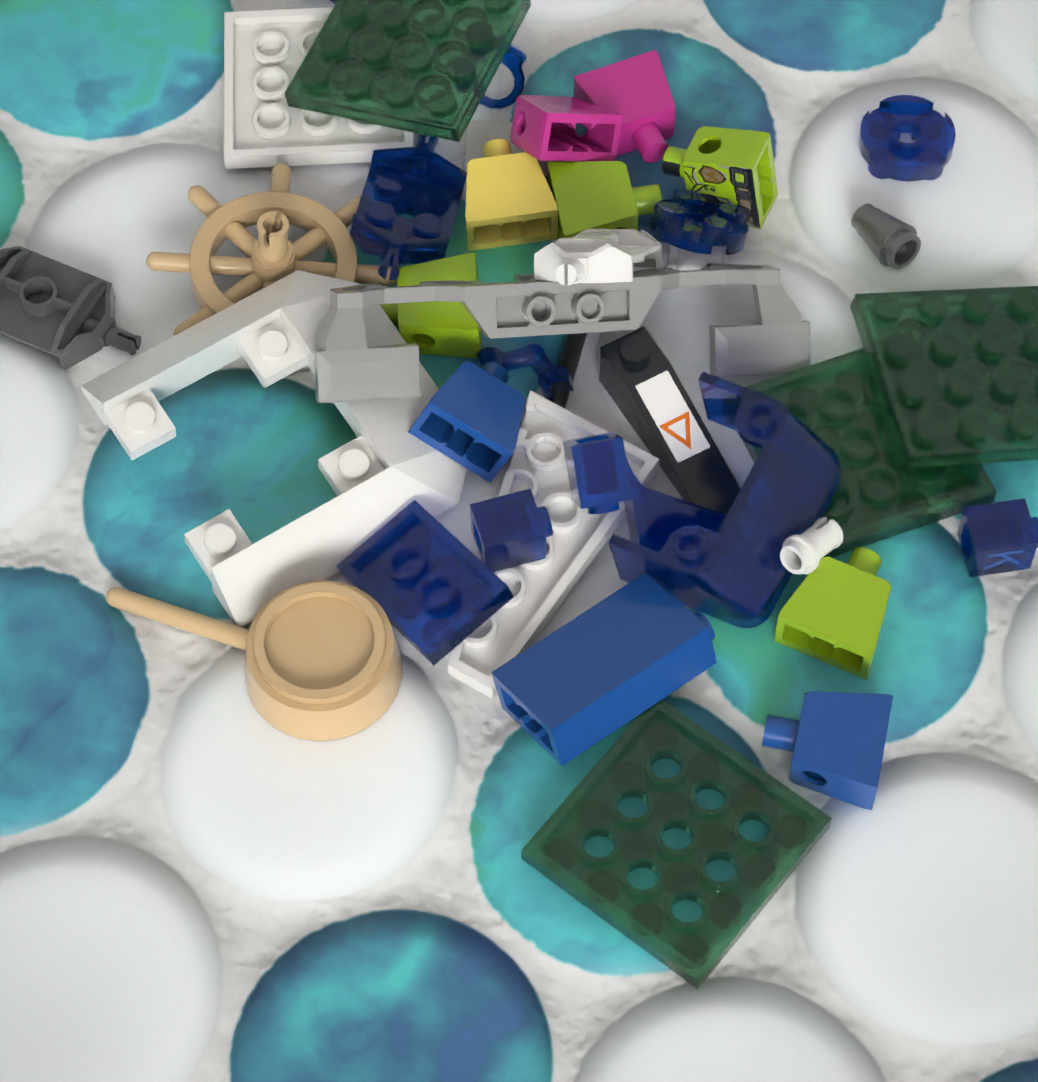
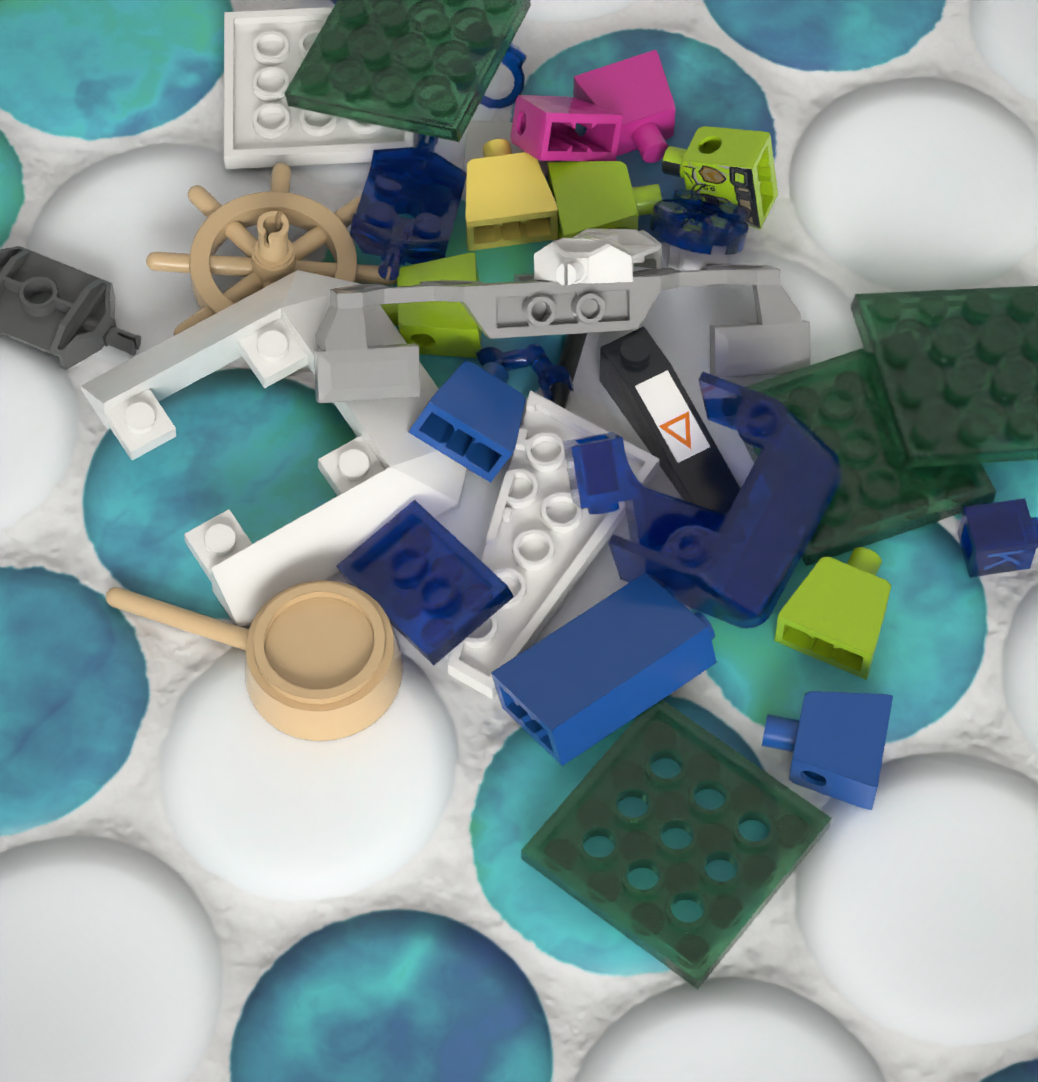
(510, 530): clear blue brick -> none
(803, 552): white pin -> none
(887, 237): flat silver cone -> none
(900, 160): clear blue plate -> none

